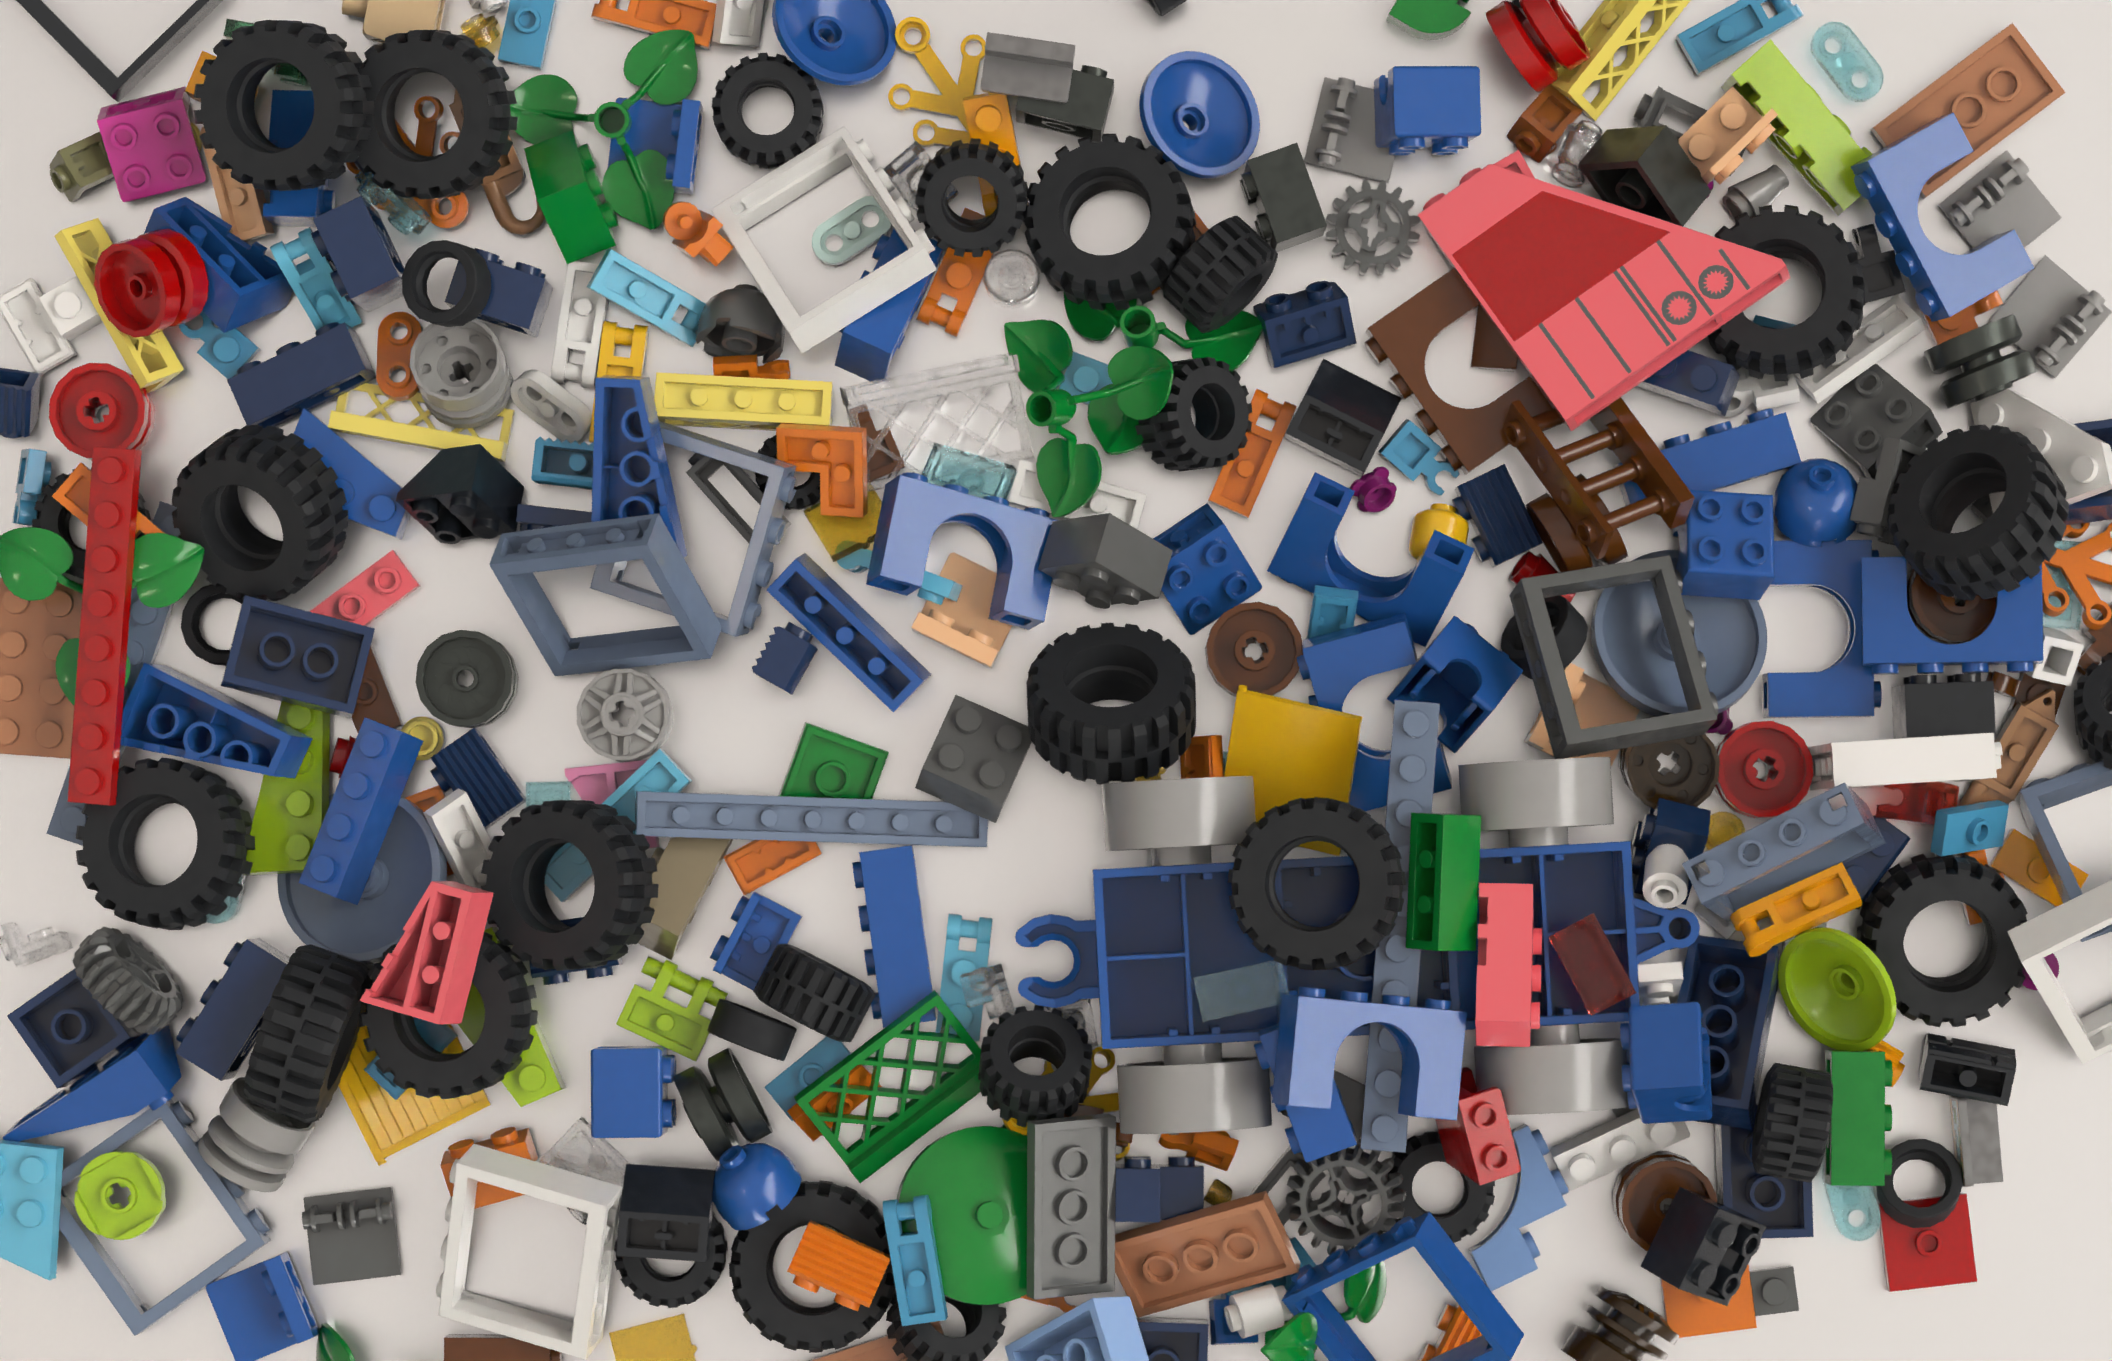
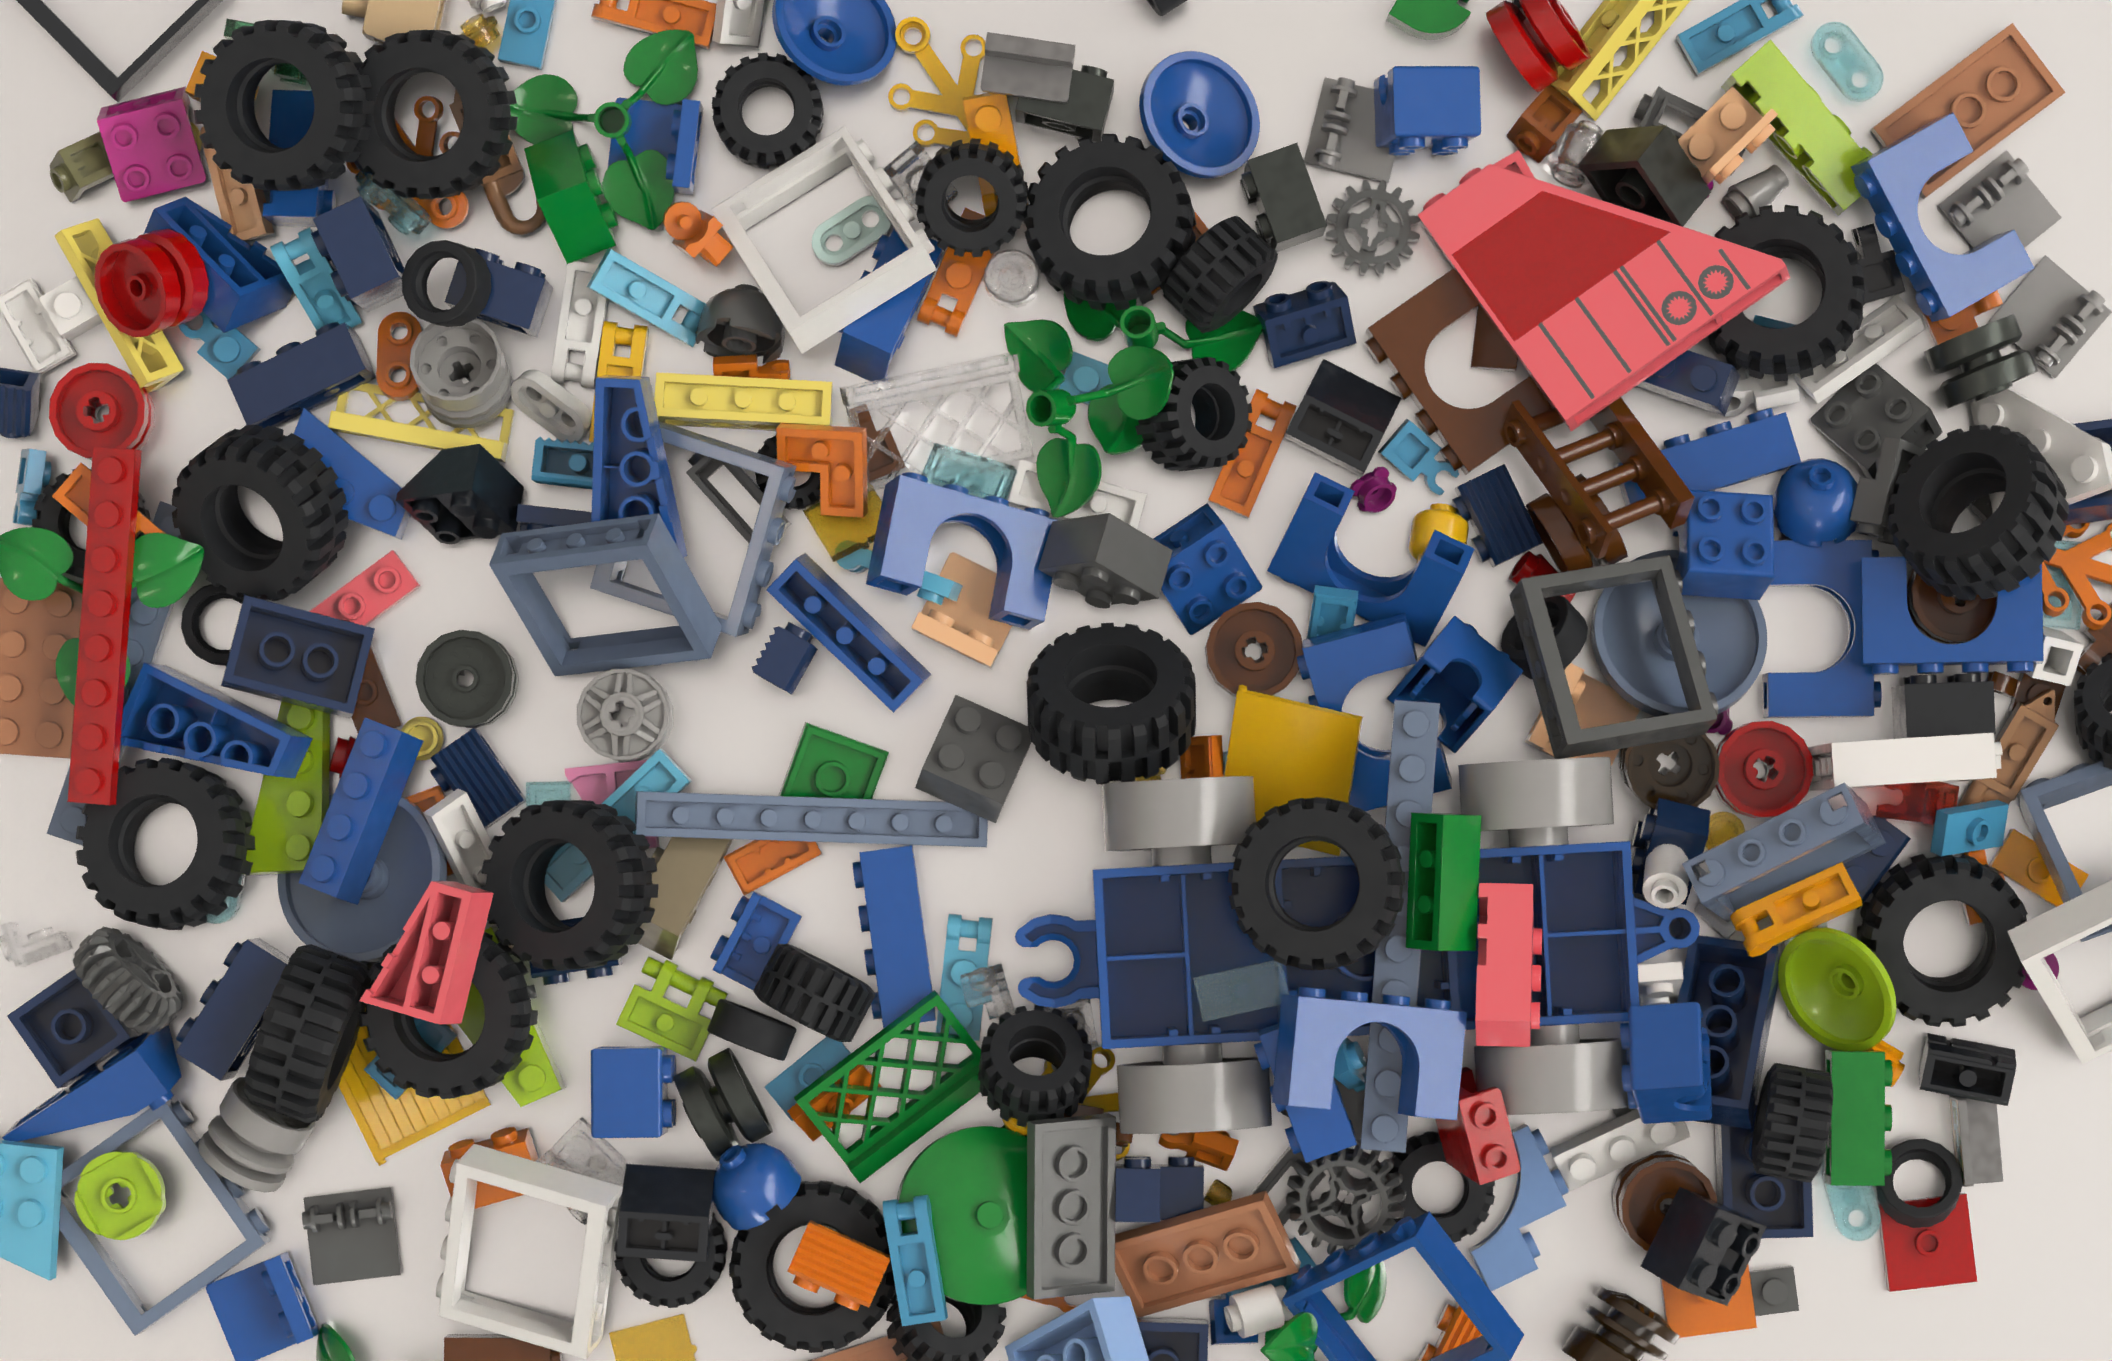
(1350, 1065): none -> dark azure plate
(1592, 964): clear red hinge -> none

